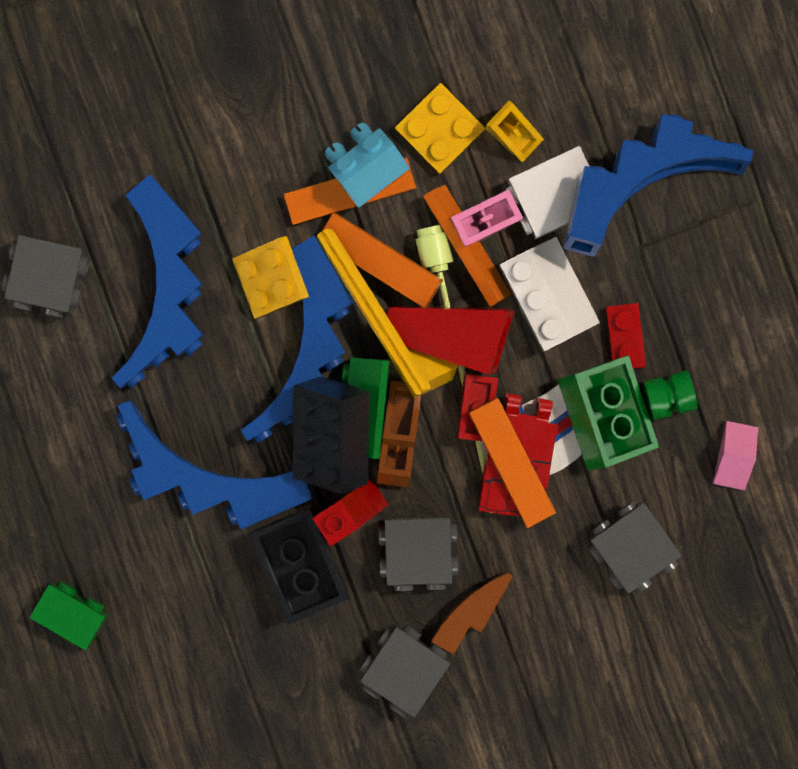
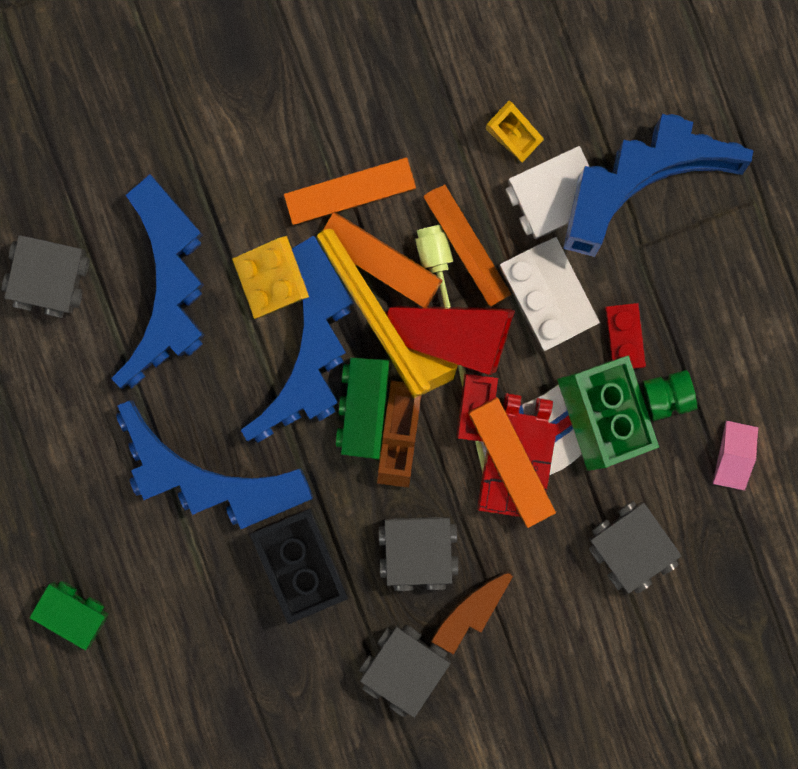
(330, 434): black brick -> none
(350, 512): red slope -> none
(368, 165): medium azure brick -> none
(440, 128): yellow plate -> none
(486, 218): bright pink slope -> none

